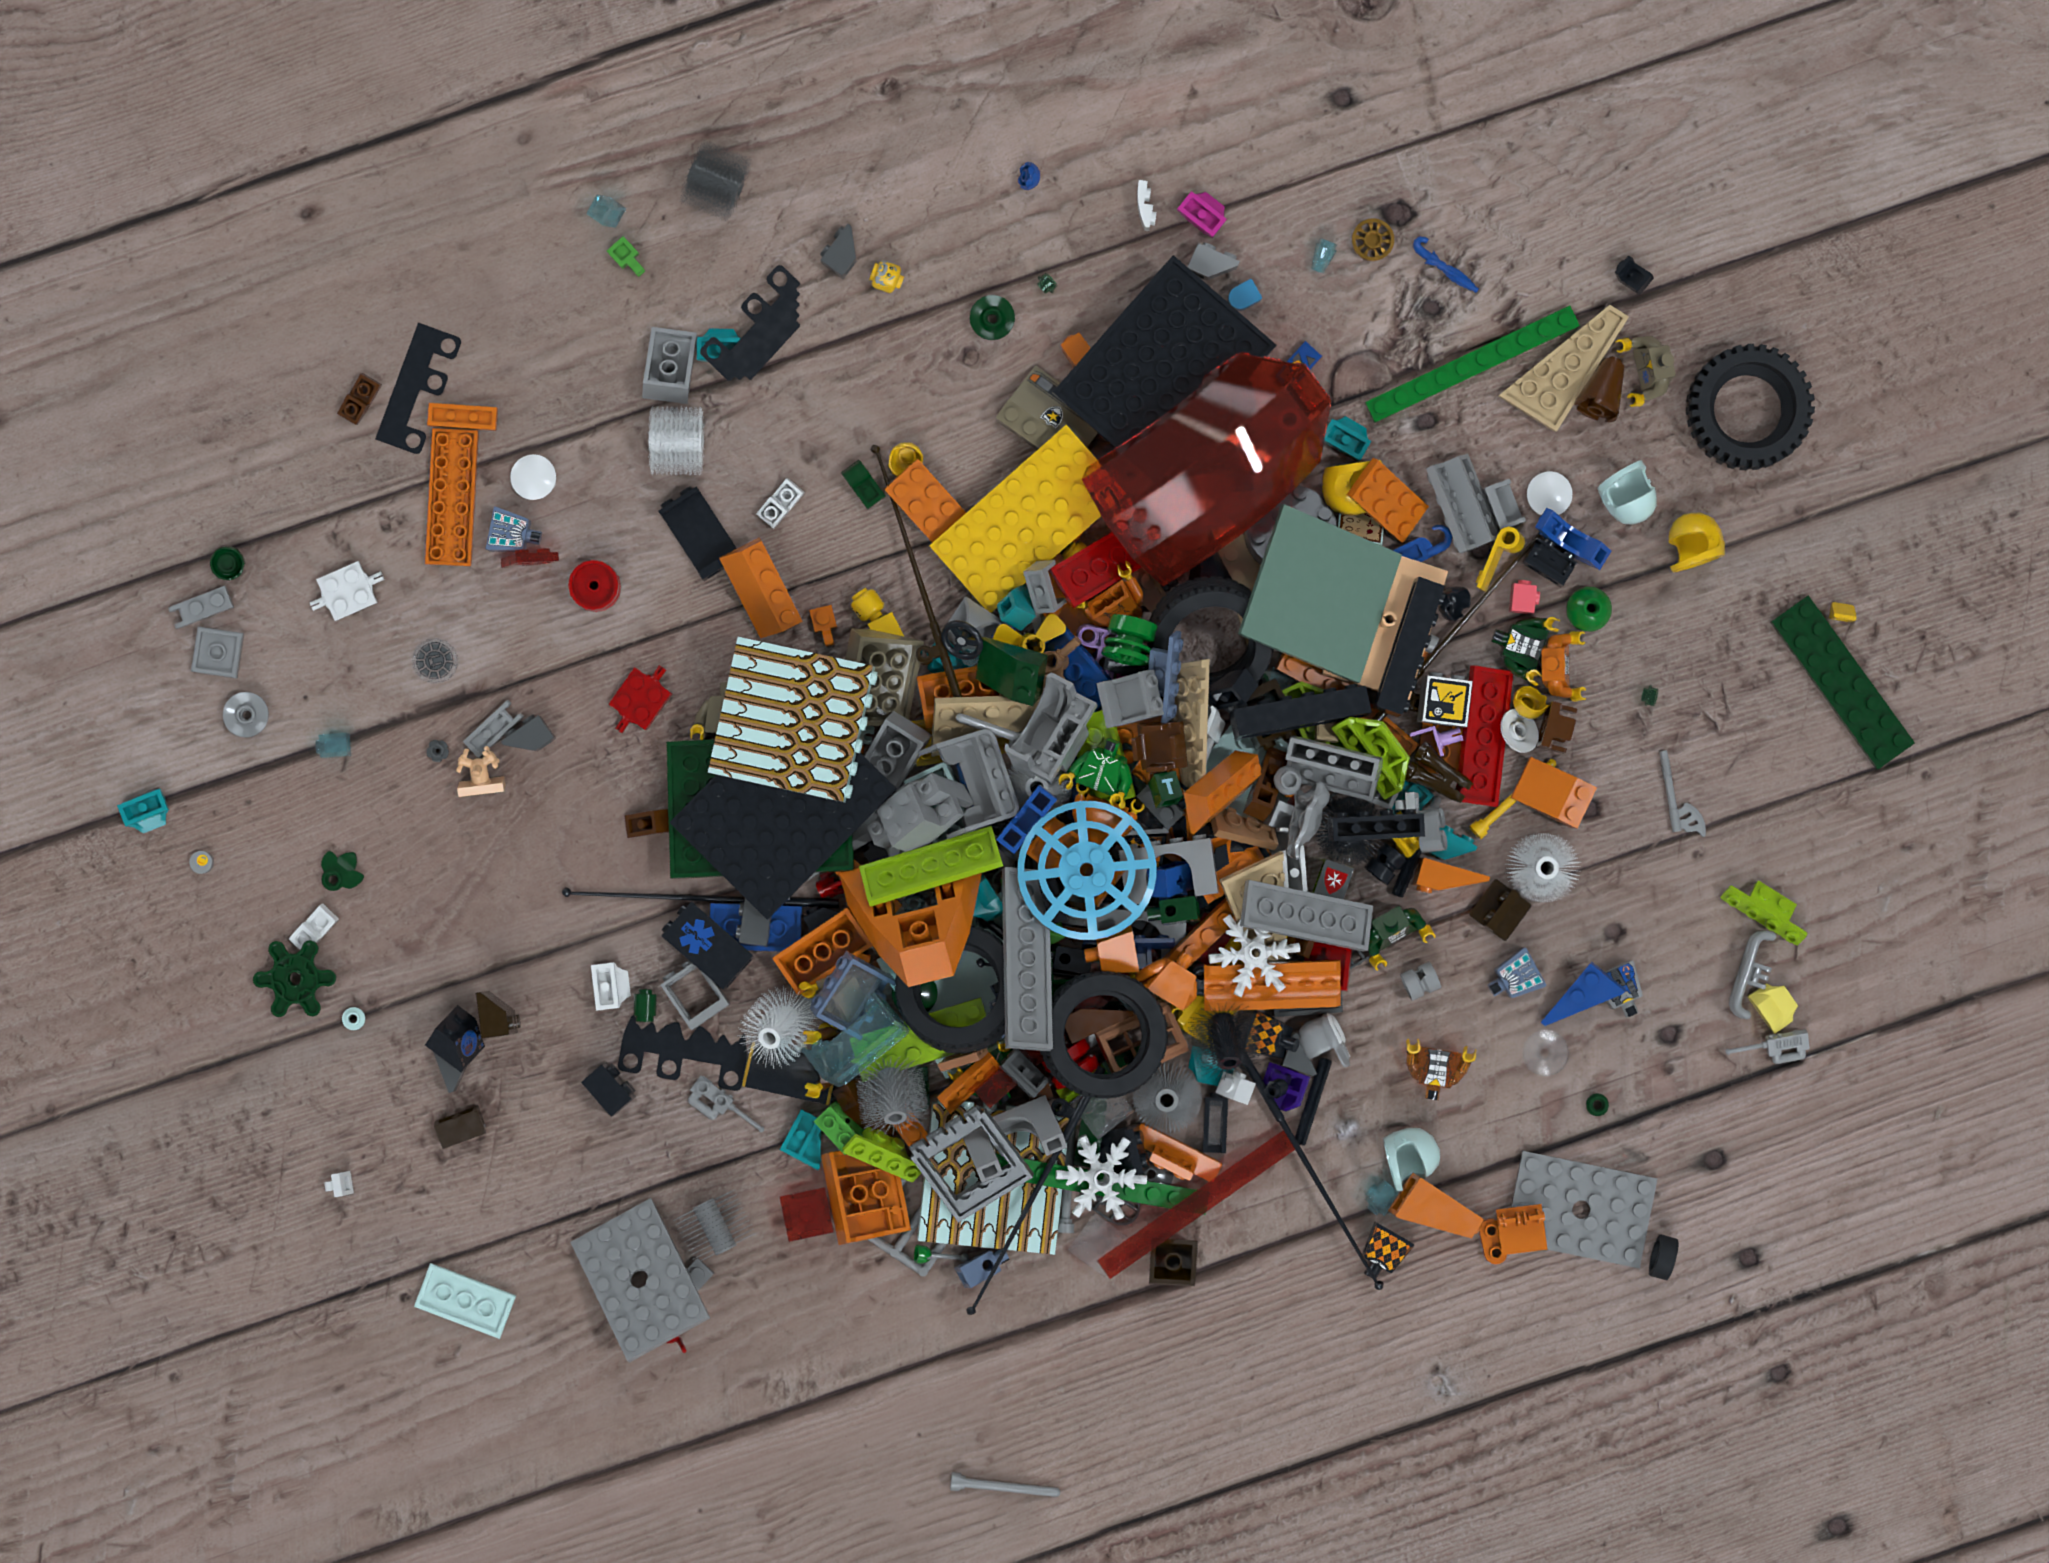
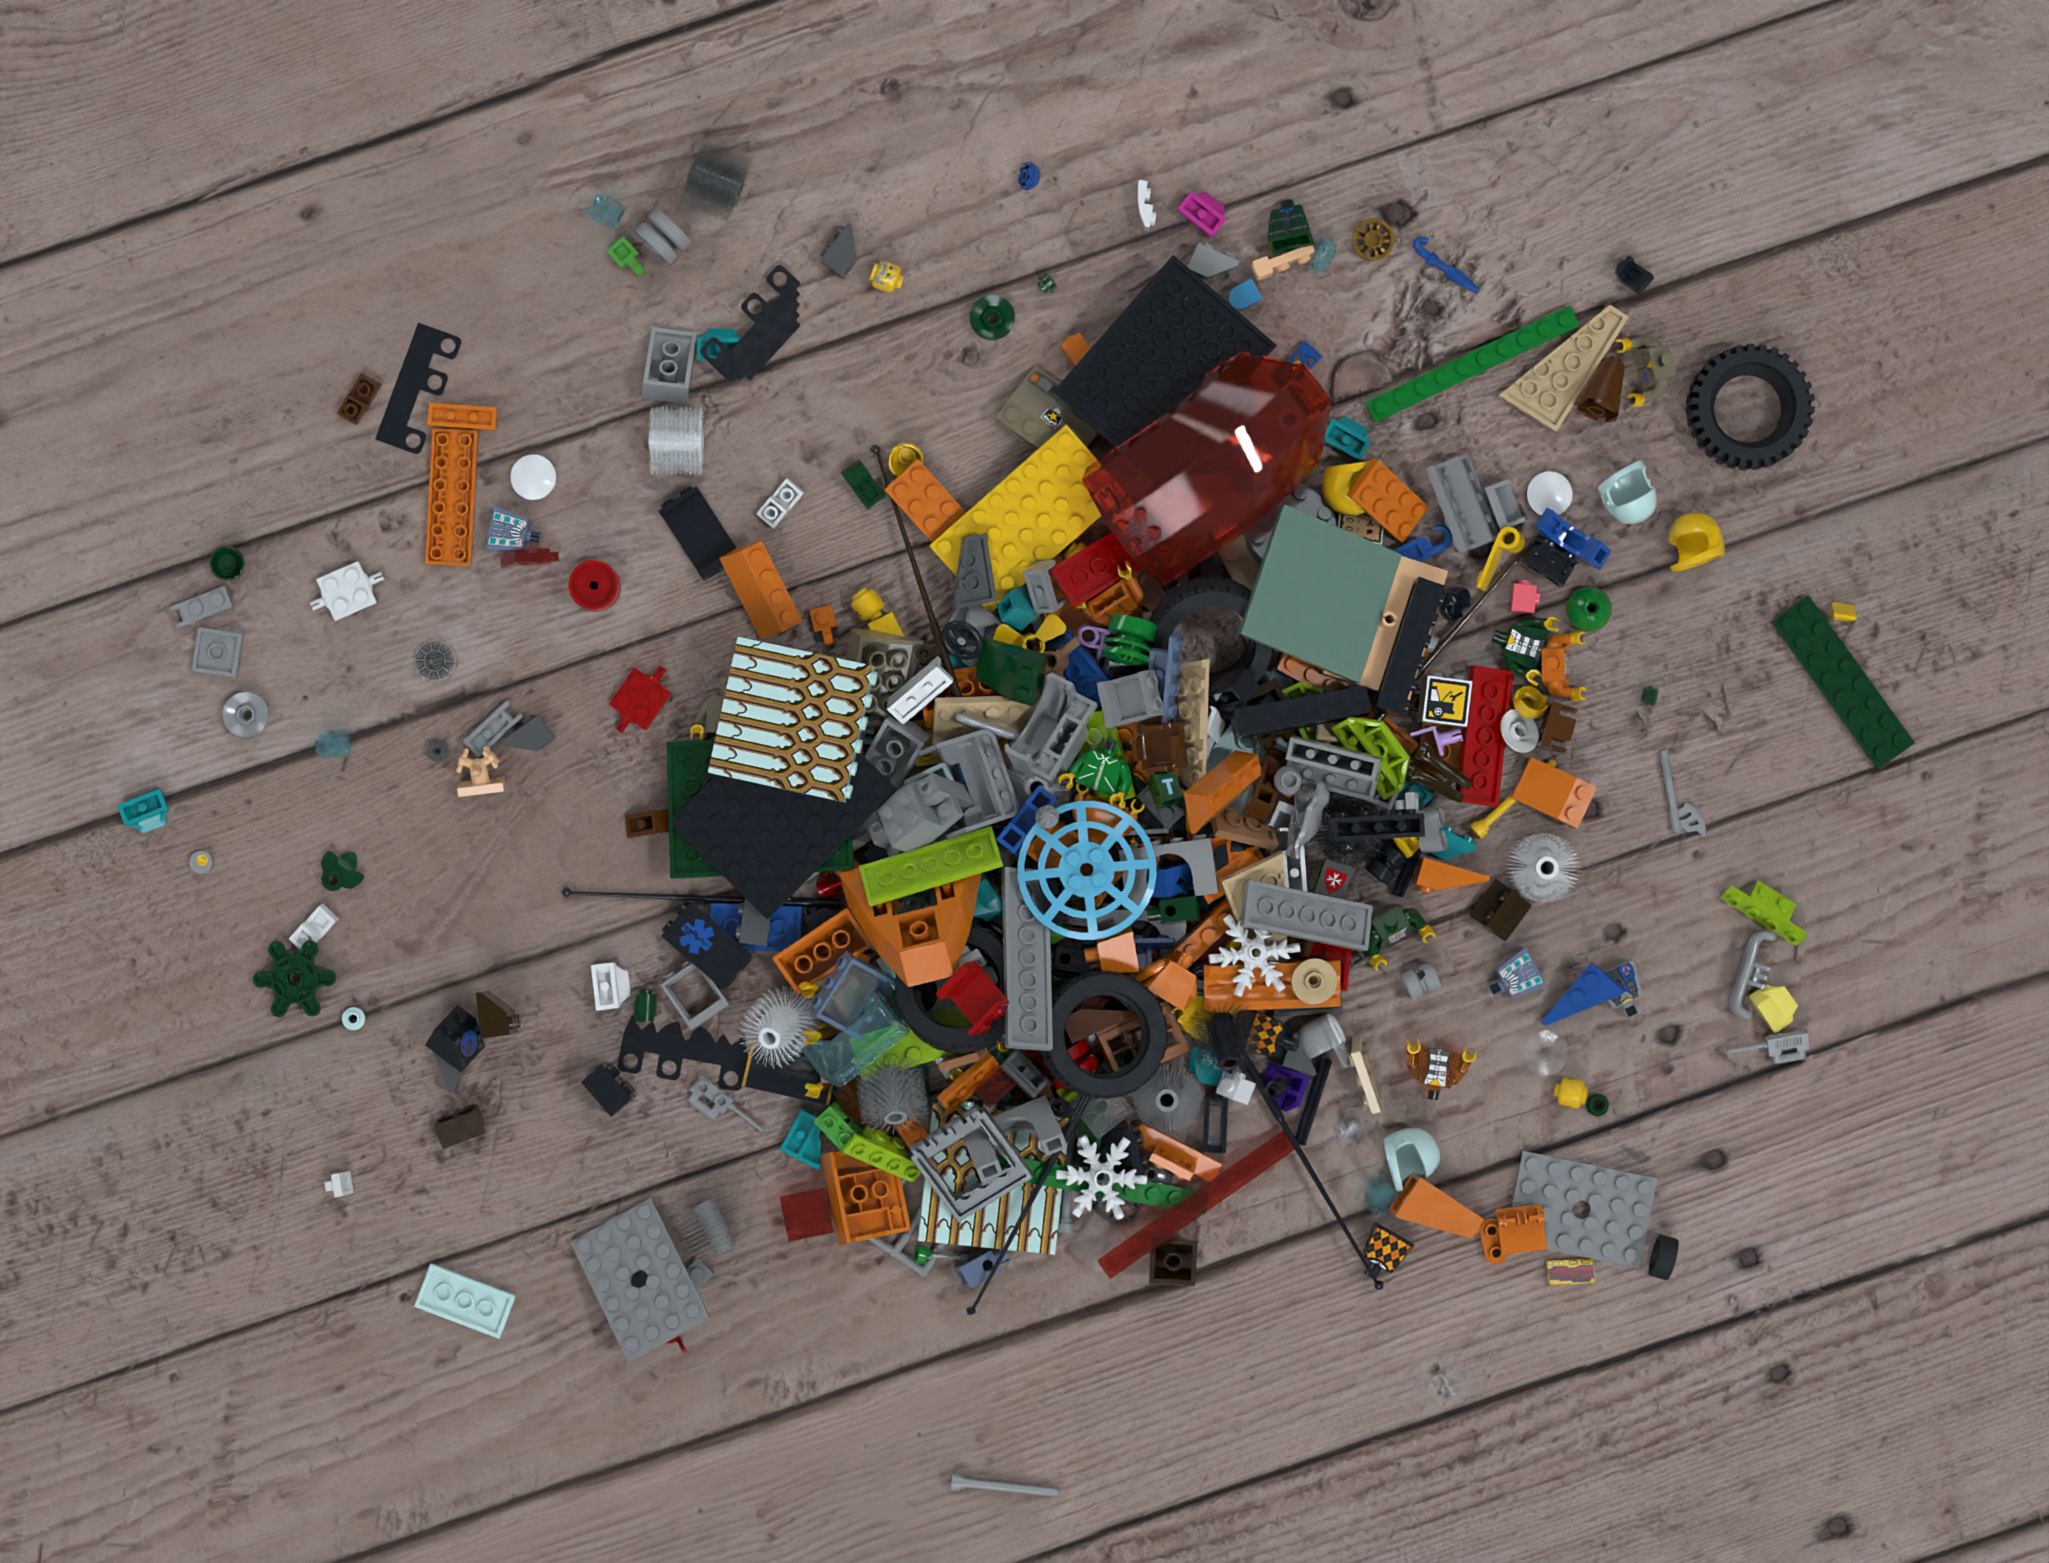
(660, 238): none -> light grey wheel
(919, 691): none -> white panel
(971, 956): none -> light grey tile
(974, 573): none -> dark grey wing
(975, 996): none -> red panel
(1047, 816): none -> light grey plate
(1264, 267): none -> light nougat plate
(1288, 228): none -> dark green torso
(1322, 988): none -> tan dish
(1365, 1080): none -> tan wing
(1570, 1271): none -> slope
(1571, 1092): none -> yellow head

